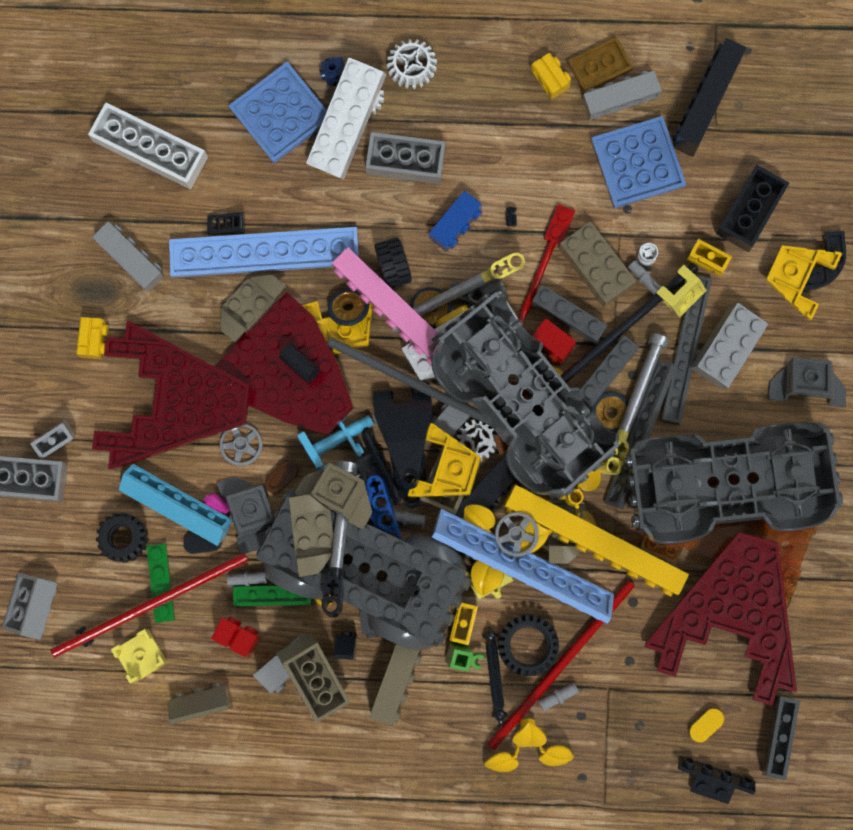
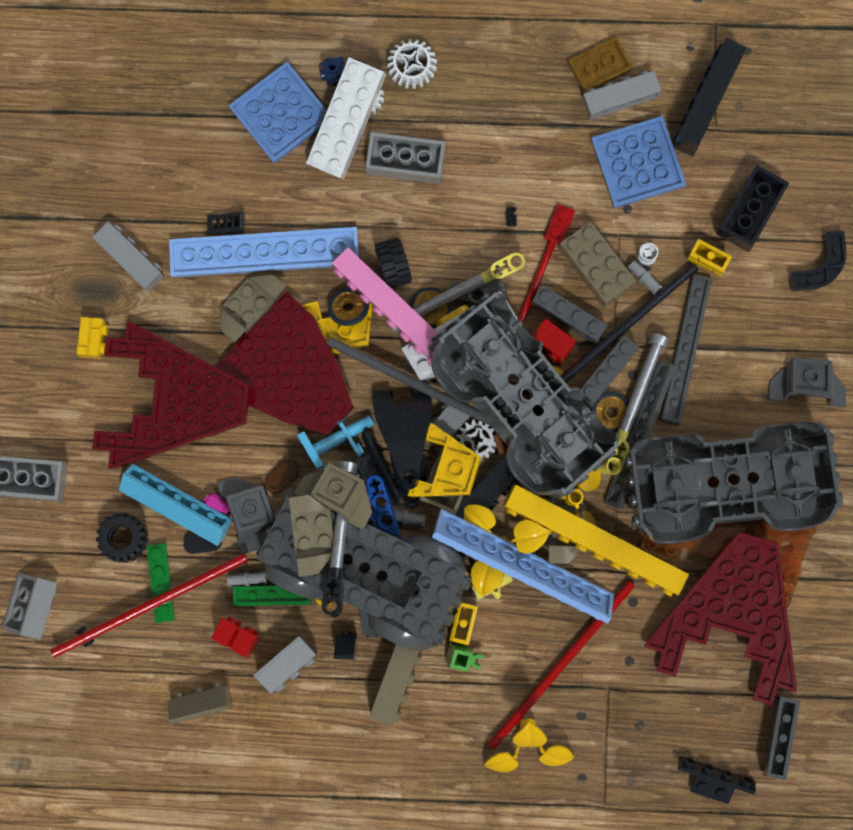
(53, 439): light grey brick -> none
(140, 656): light yellow panel -> none
(148, 145): white brick -> none
(241, 445): light grey wheel -> none
(299, 363): black pin -> none
(313, 677): dark tan brick -> none
(456, 221): blue brick -> none
(495, 675): black wheel -> none
(517, 534): light grey wheel -> none
(550, 75): yellow brick -> none
(551, 640): black tyre -> none
(558, 696): light grey pin -> none
(686, 295): light yellow panel -> none
(706, 725): yellow tile -> none
(729, 345): light grey brick -> none
(792, 271): yellow wing -> none

